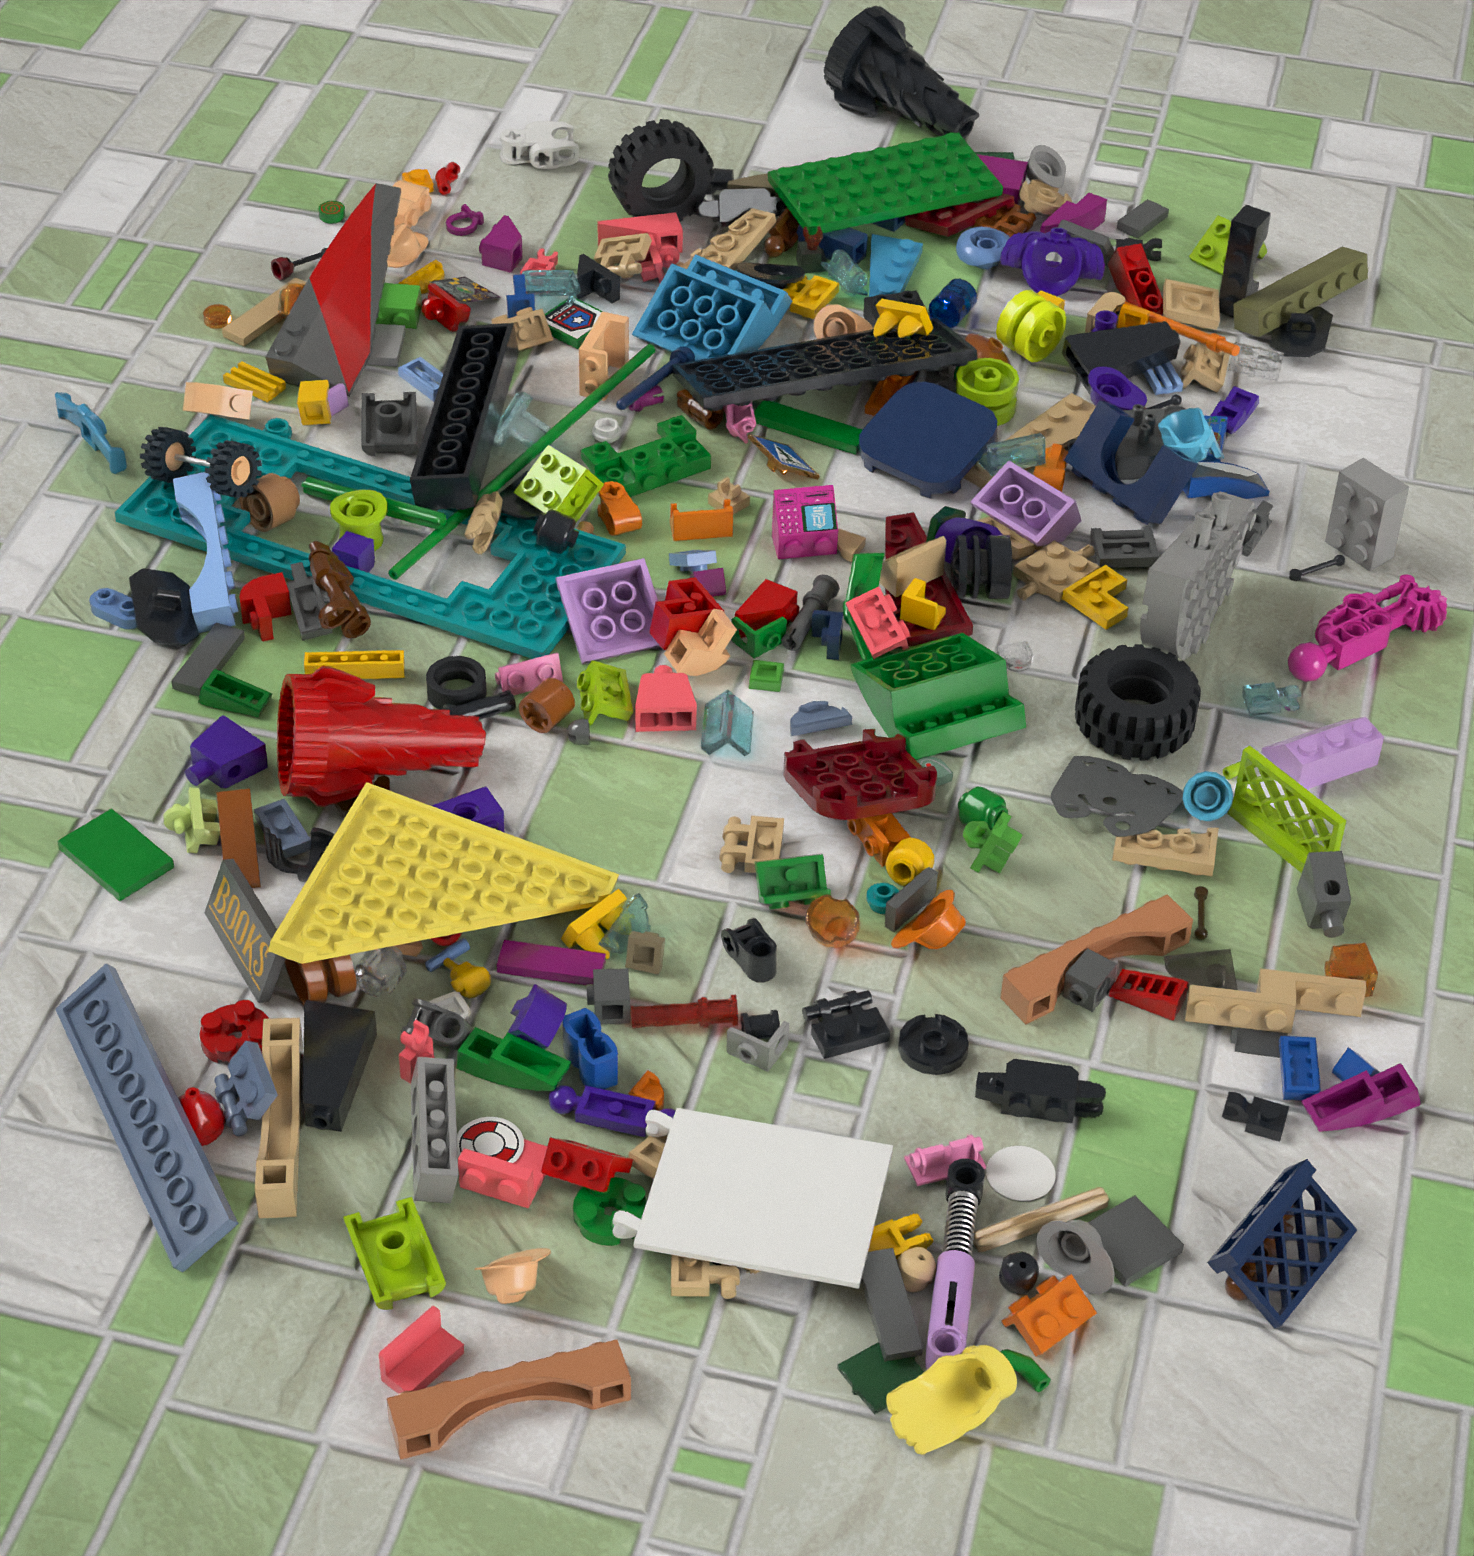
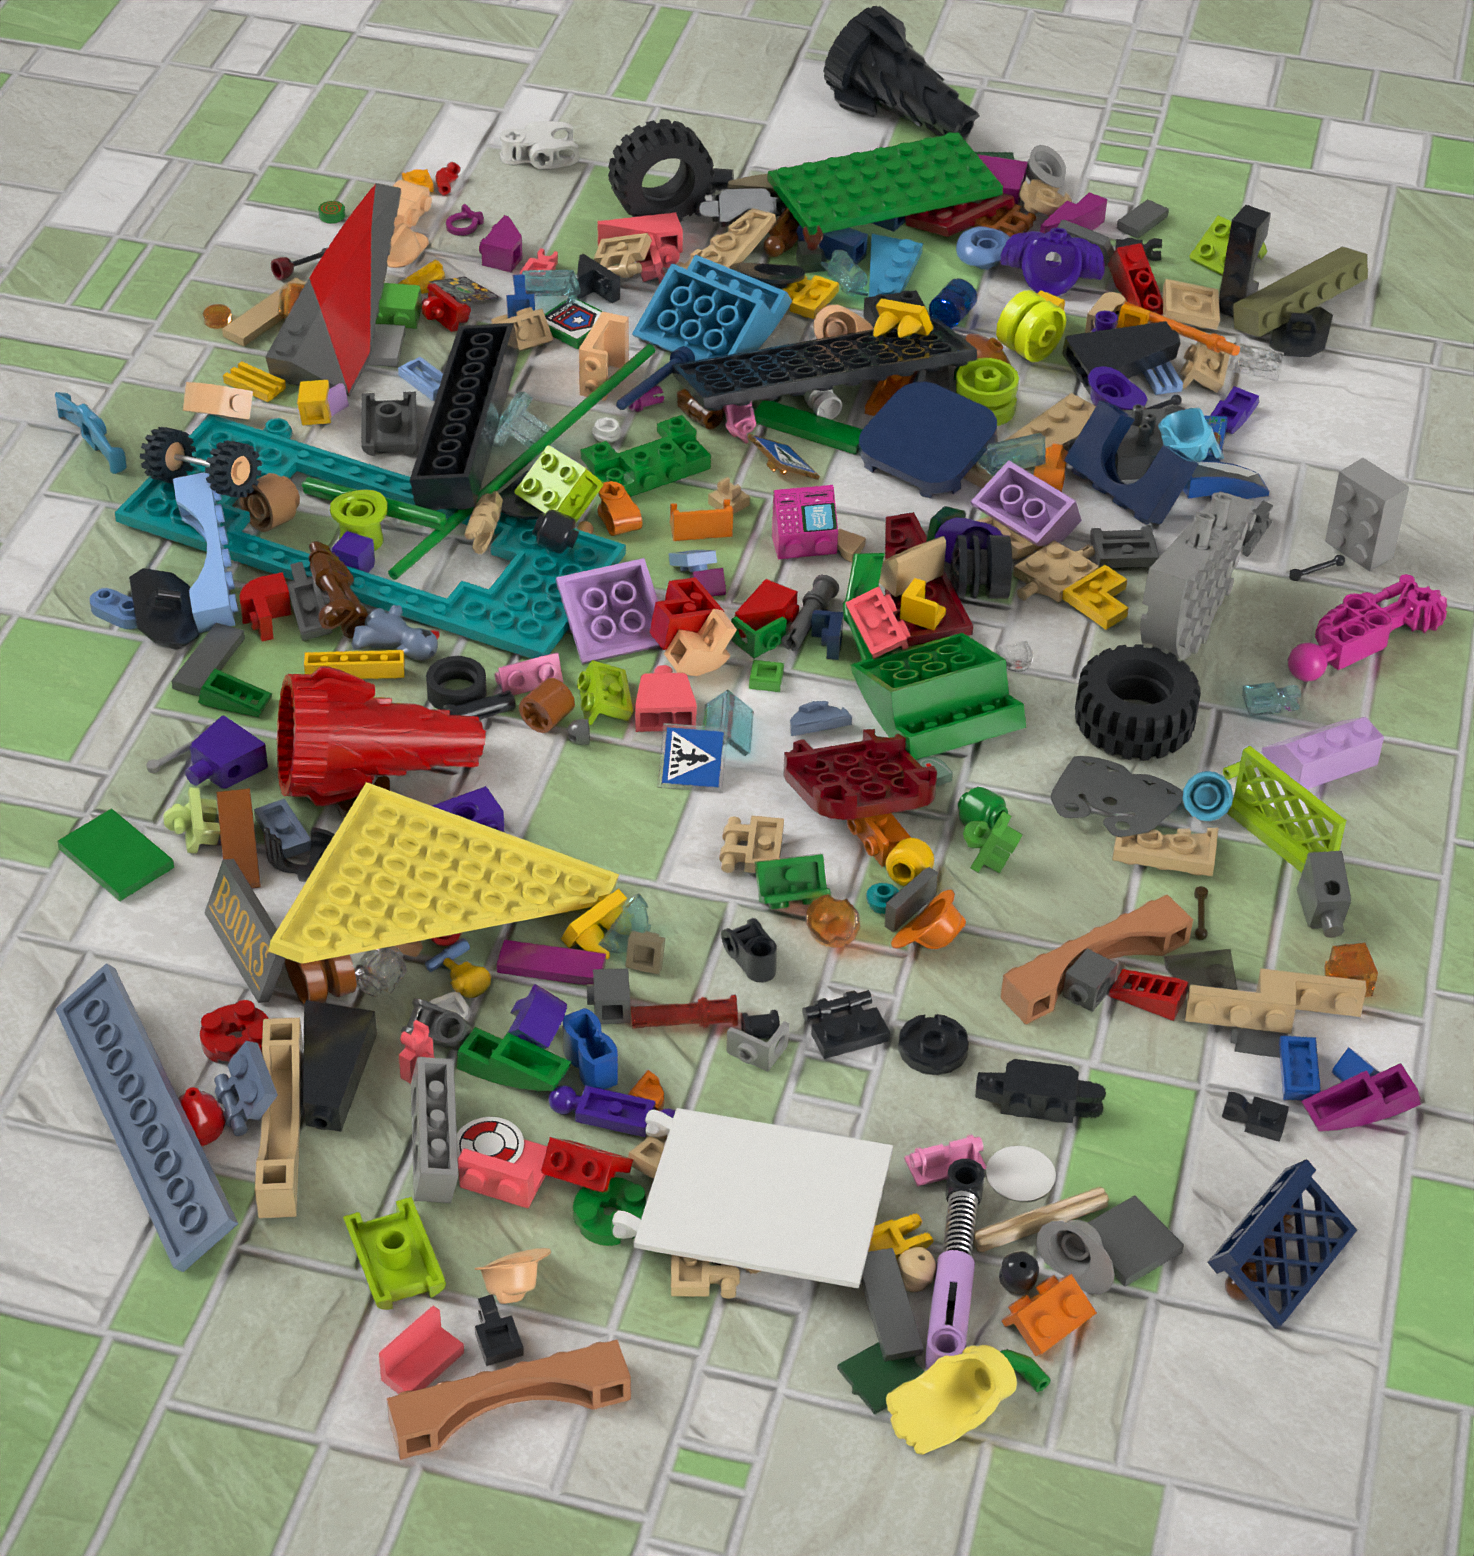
(154, 765): none -> light grey hinge
(389, 631): none -> sand blue animal
(496, 1335): none -> black plate
(692, 757): none -> piece
(823, 403): none -> white wheel

